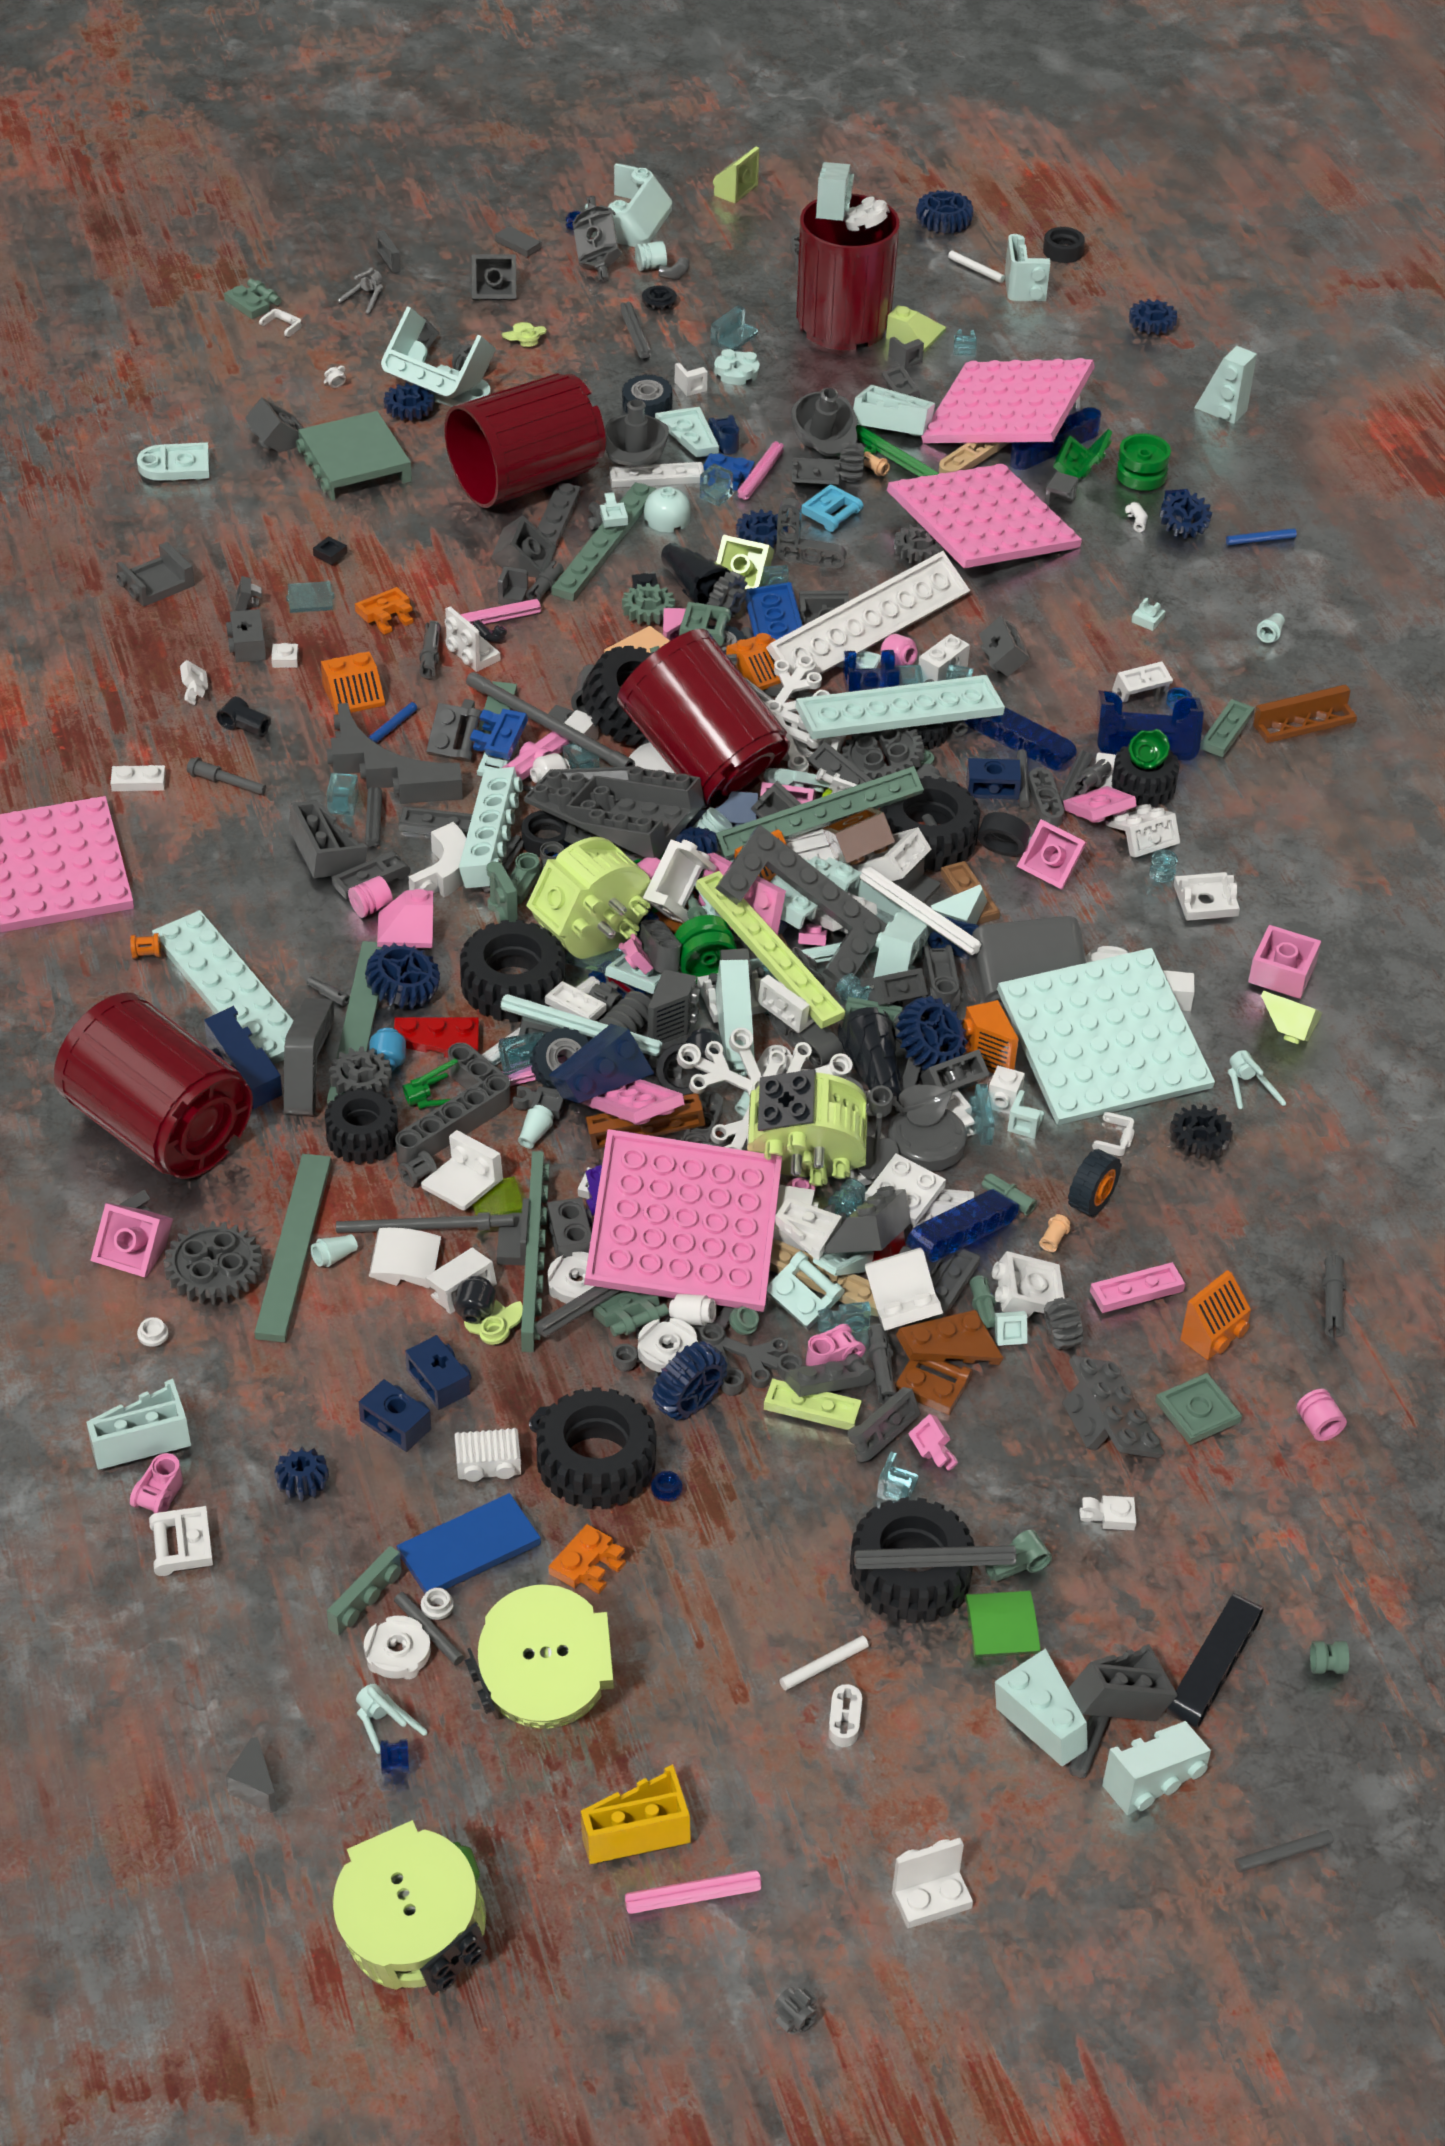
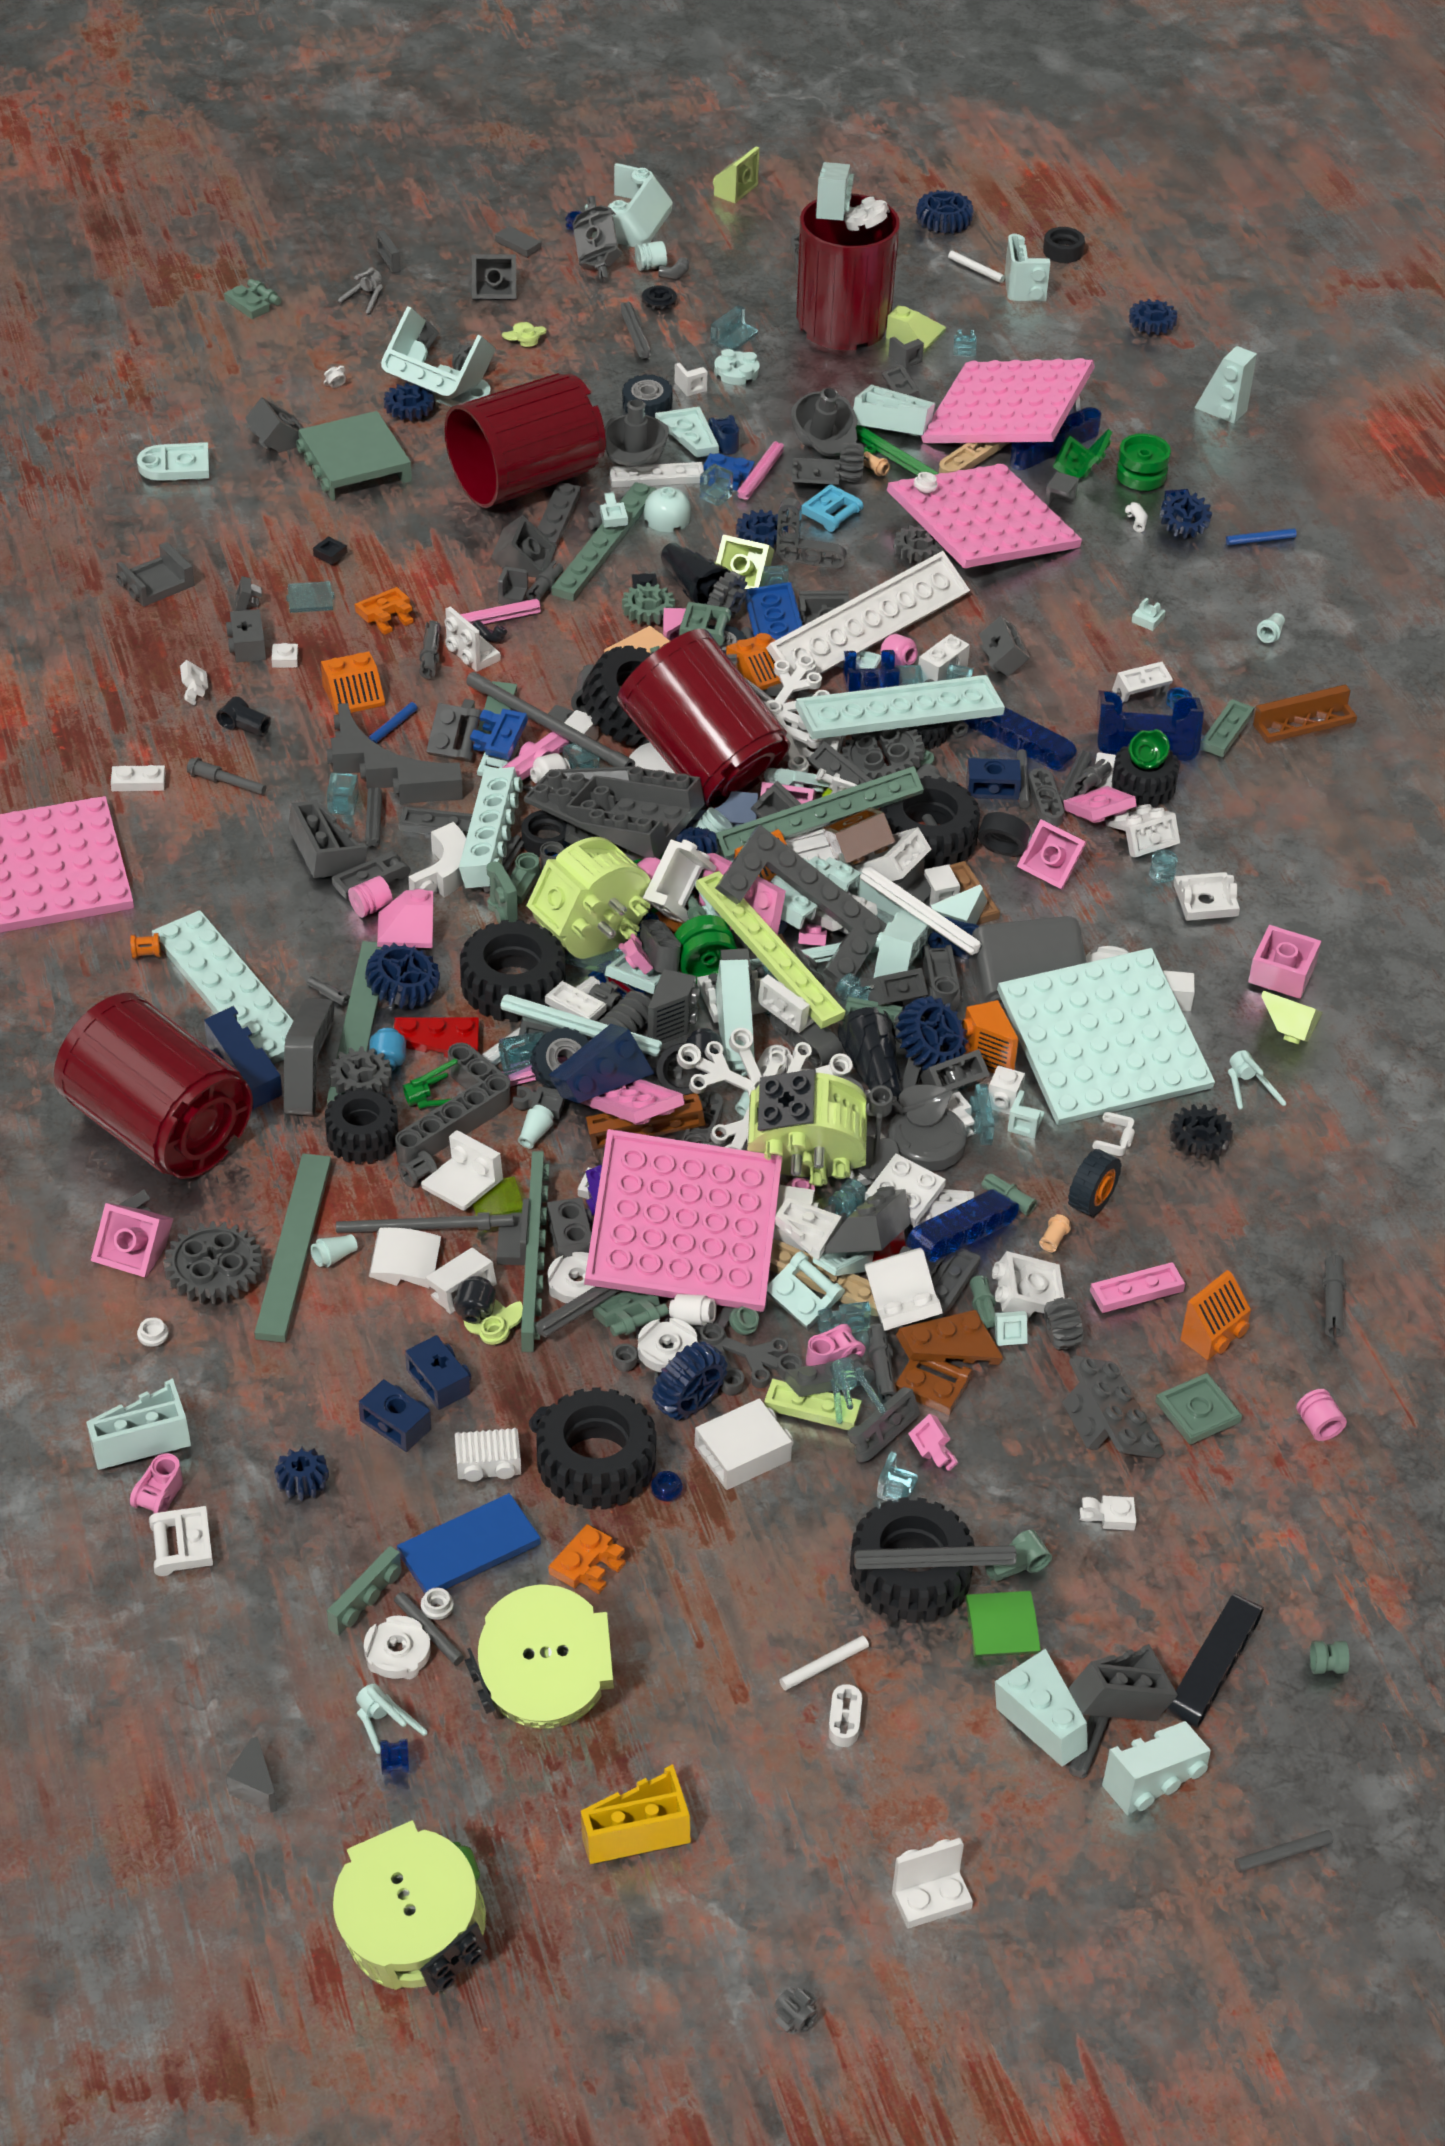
(291, 319): white piece -> none
(692, 1891): bright pink axle -> none
(743, 1443): none -> white brick
(845, 1378): none -> clear light blue plant
(925, 482): none -> white plate
(942, 883): none -> white panel

